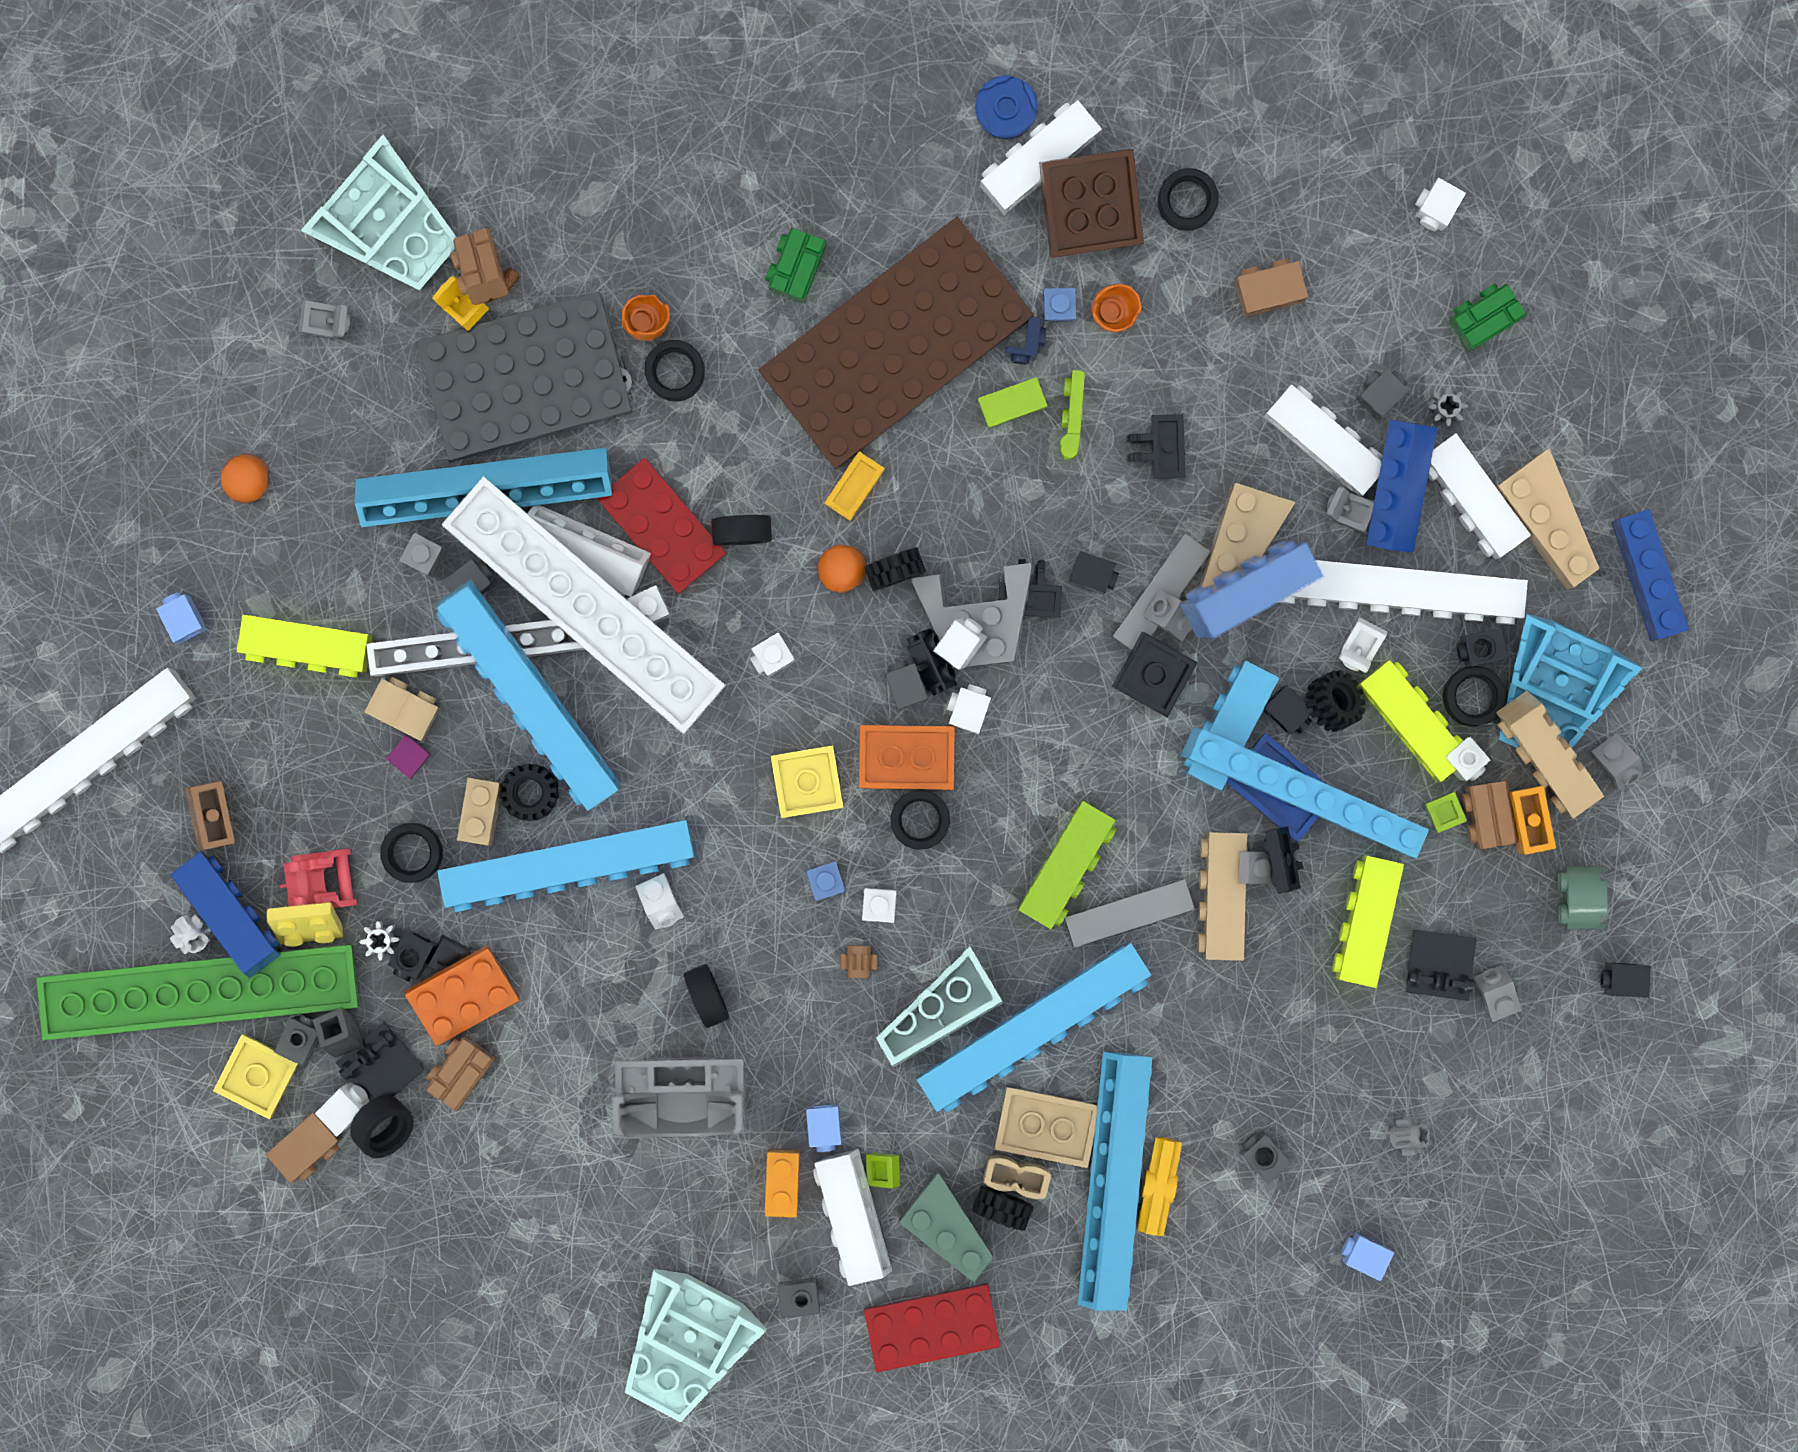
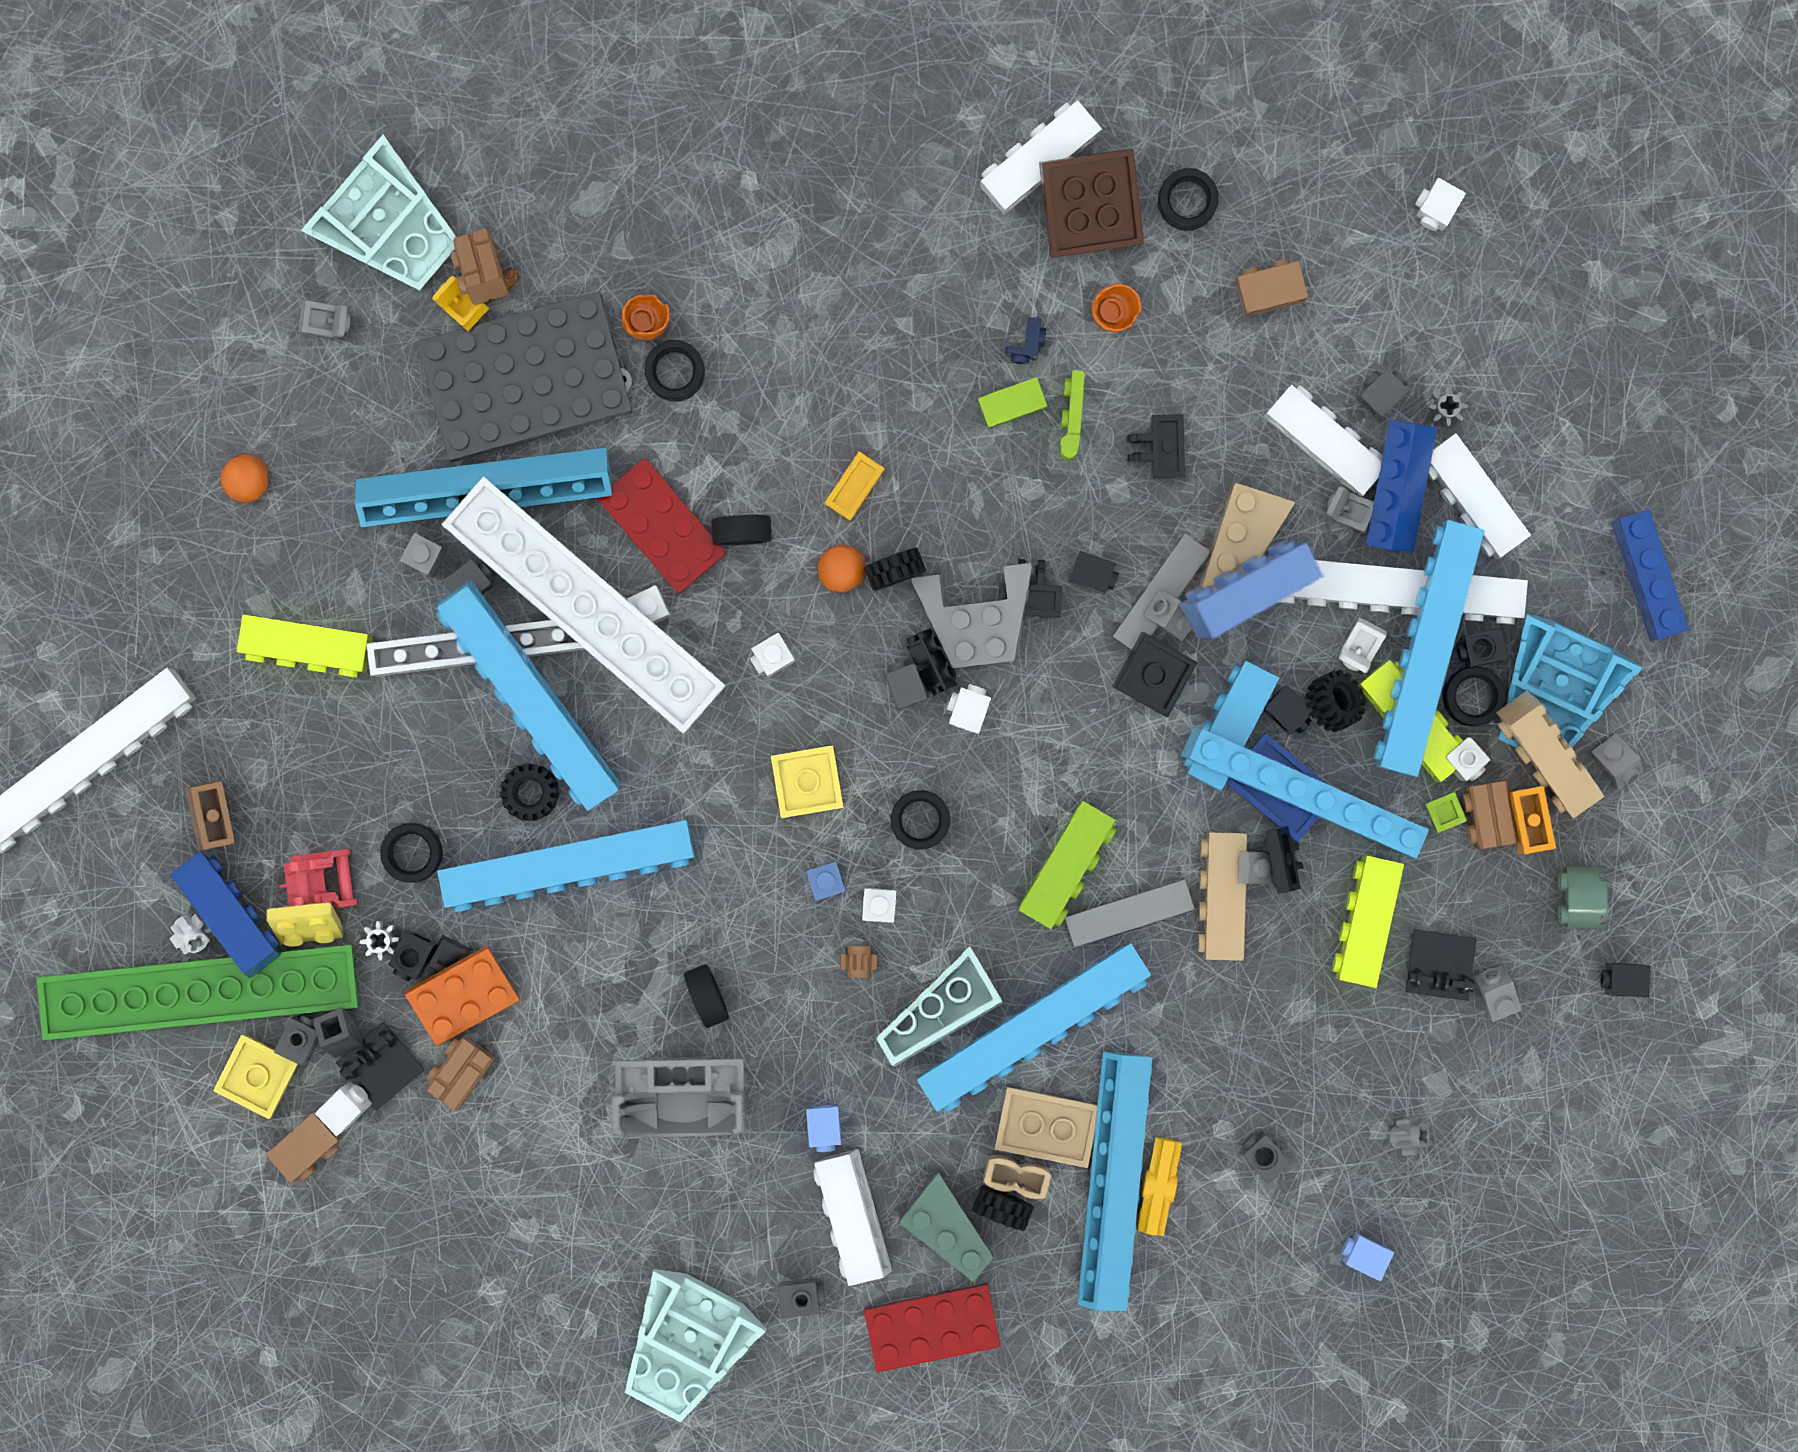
(181, 617): light blue brick -> none
(371, 1116): black tyre -> none
(403, 709): tan brick -> none
(408, 756): magenta tile -> none
(479, 812): tan brick -> none
(610, 558): white brick -> none
(659, 902): white bracket -> none
(782, 1183): light orange brick -> none
(796, 265): green brick -> none
(883, 1170): lime plate -> none
(896, 343): reddish brown plate -> none
(906, 757): orange plate -> none
(961, 642): white brick -> none
(1006, 107): blue tile -> none
(1059, 304): medium blue plate -> none
(1429, 648): none -> medium azure brick
(1486, 317): green brick -> none
(1547, 512): tan wedge -> none

